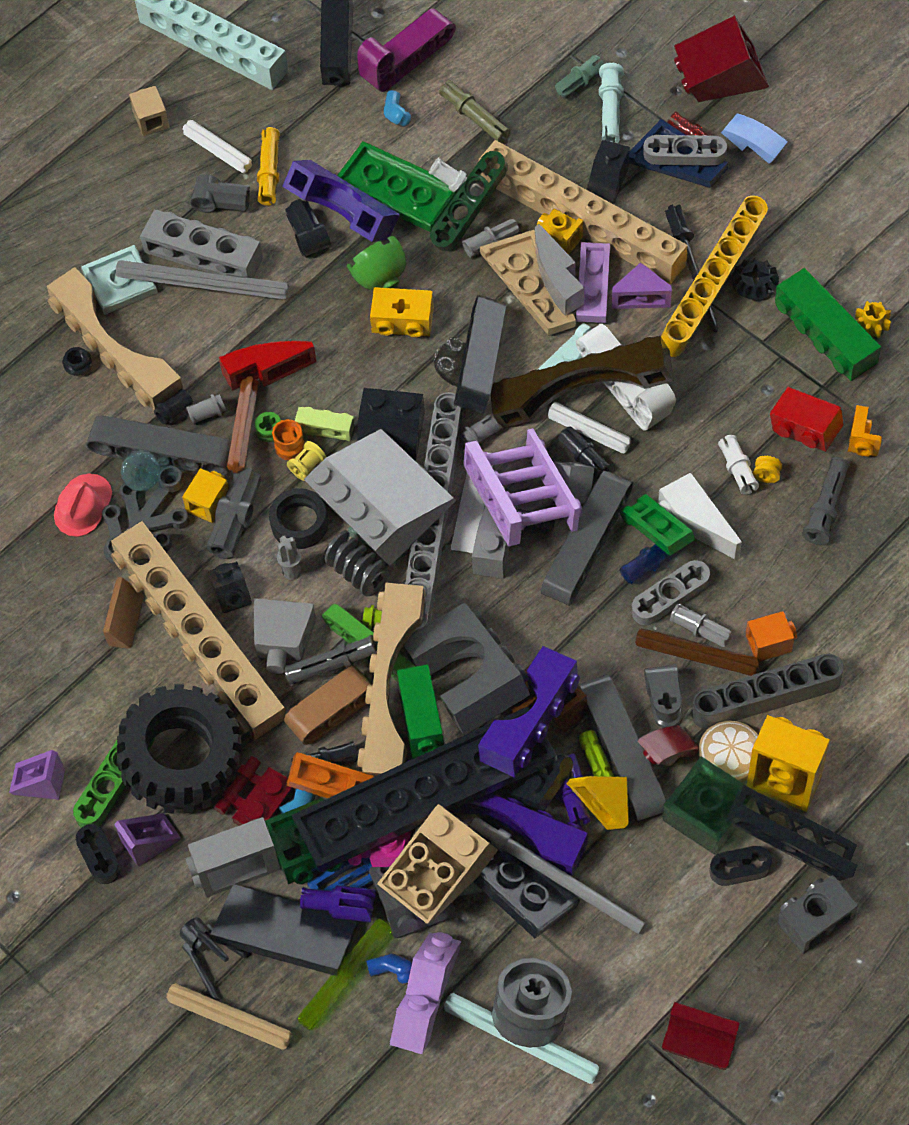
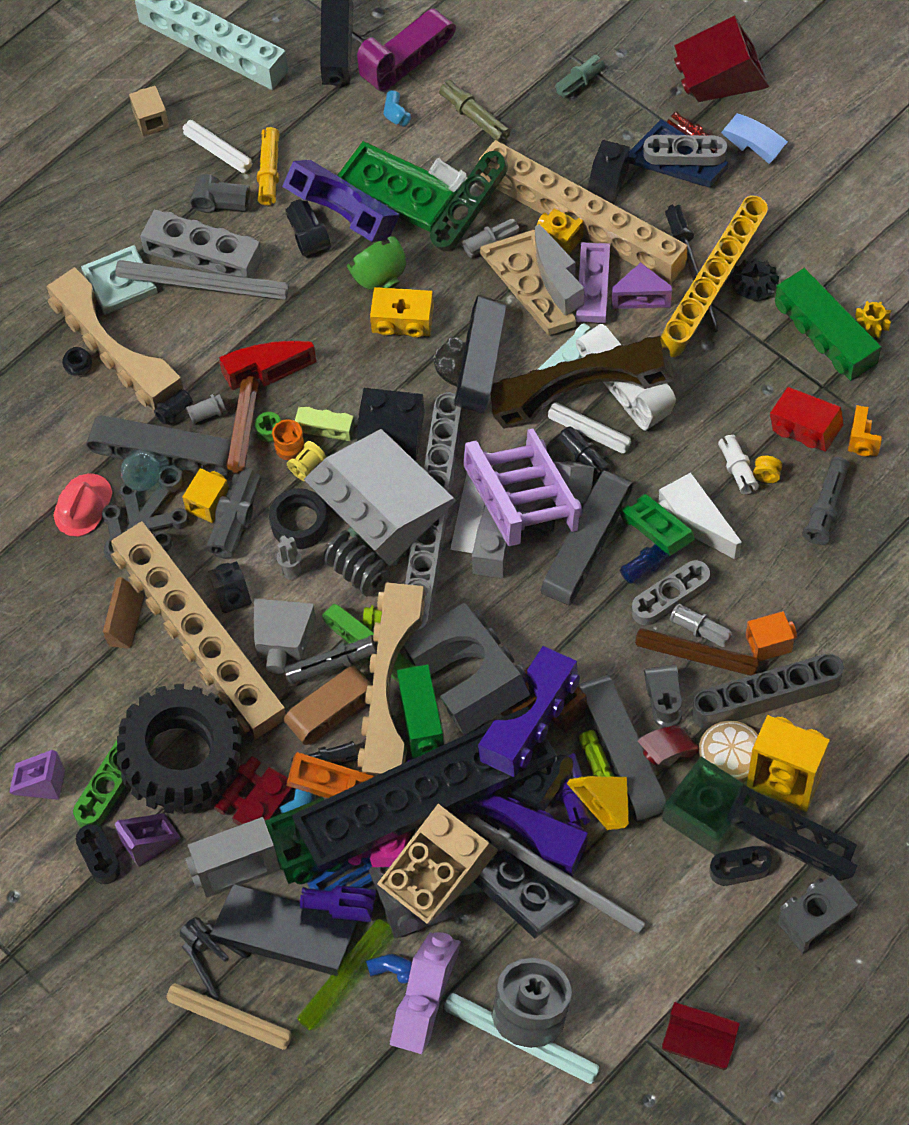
(479, 431): light grey pin -> none
(611, 93): light aqua pin -> none

